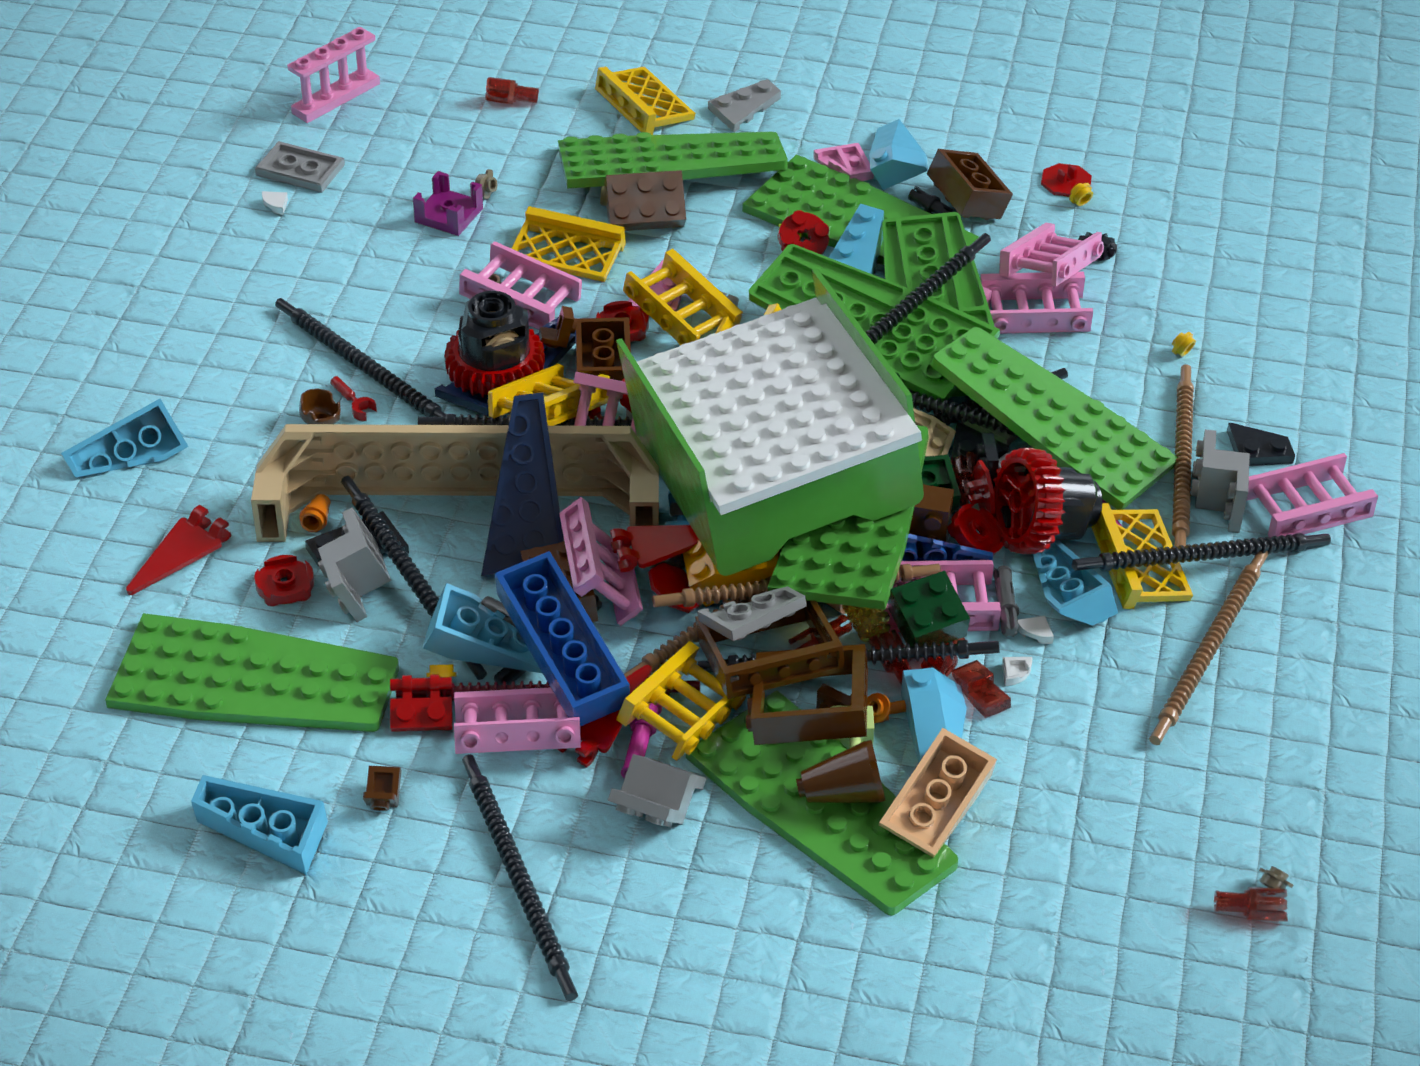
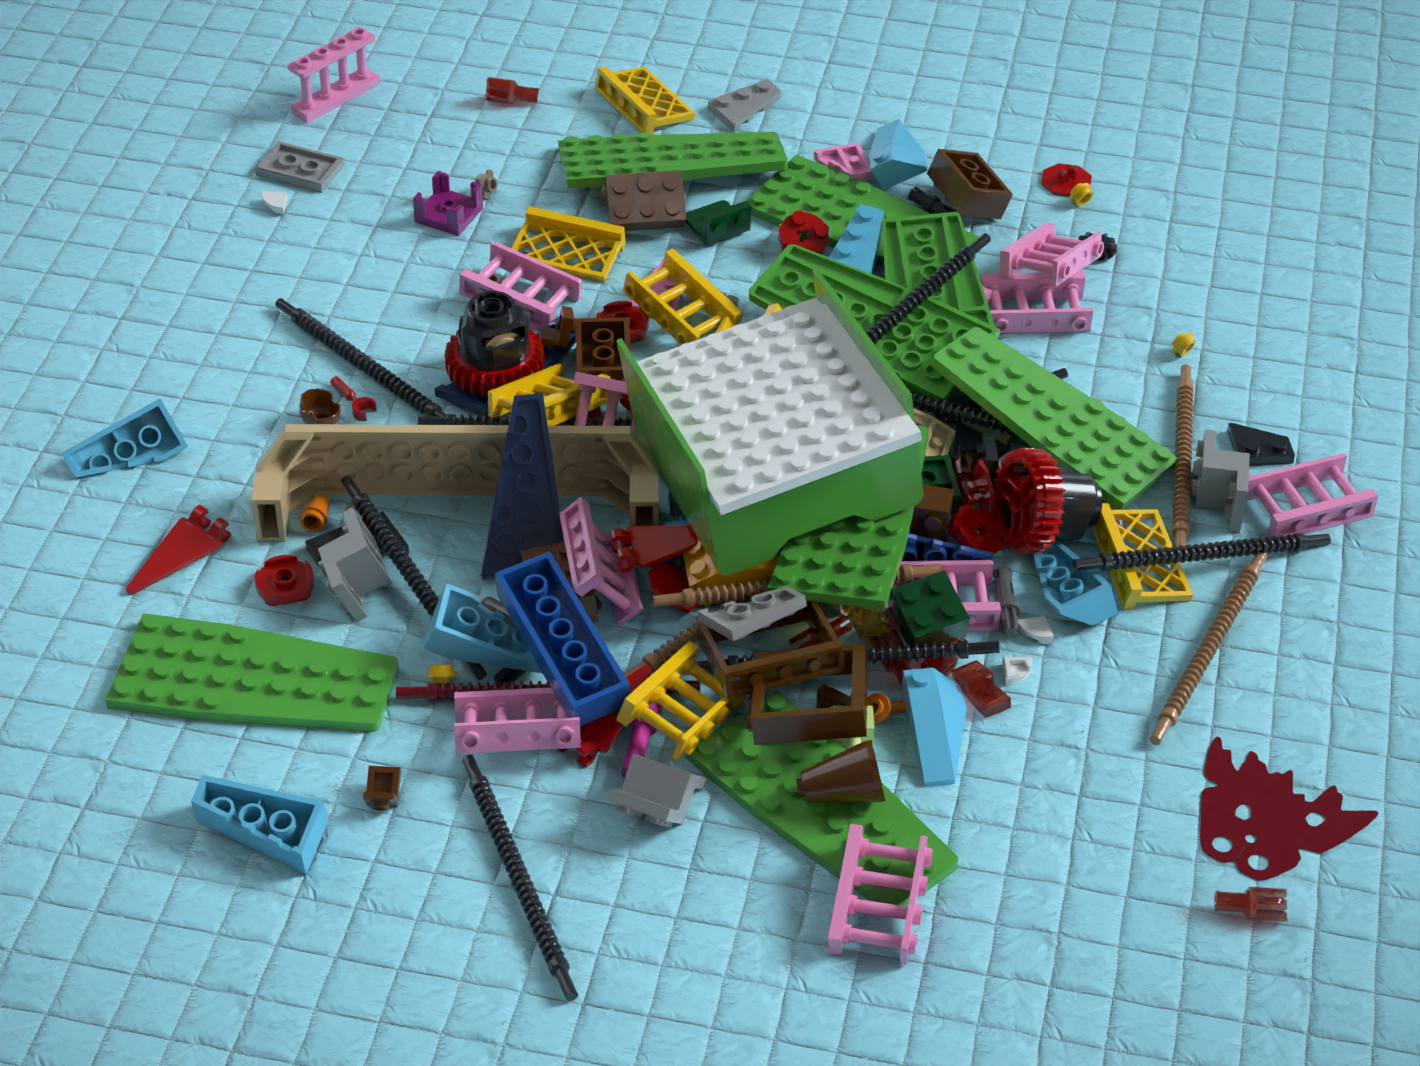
(421, 713): red plate -> none
(720, 220): none -> dark green bracket
(853, 875): none -> bright pink fence
(939, 792): light nougat slope -> none
(1274, 878): dark tan plate -> none
(1275, 818): none -> dark red piece

